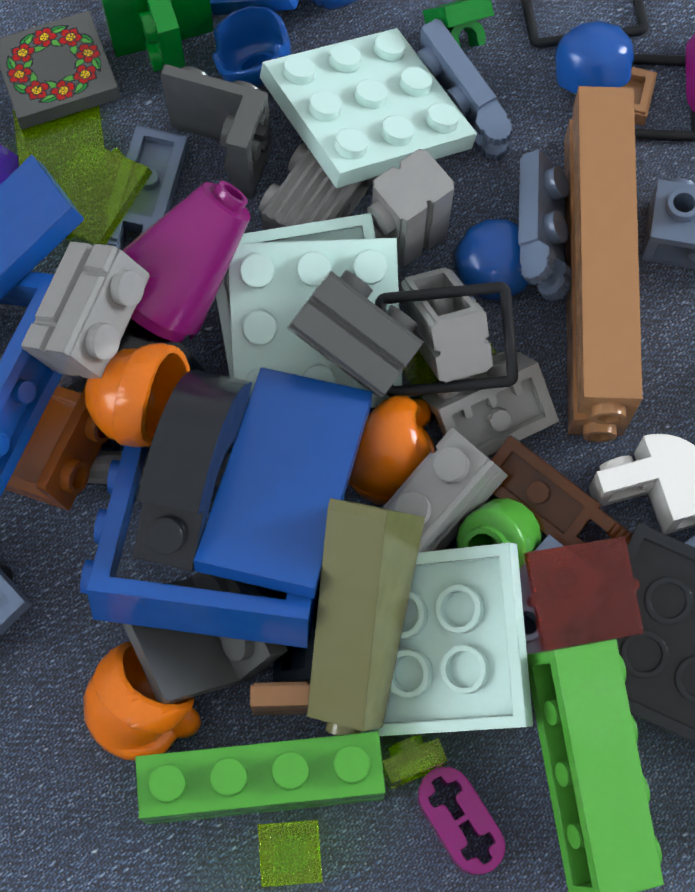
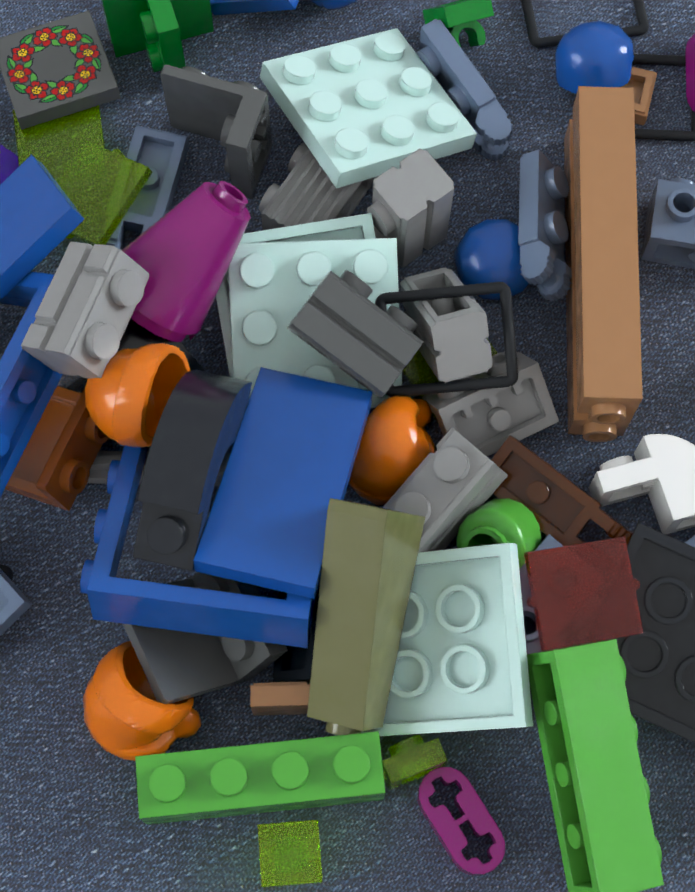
(246, 41): blue hair -> none

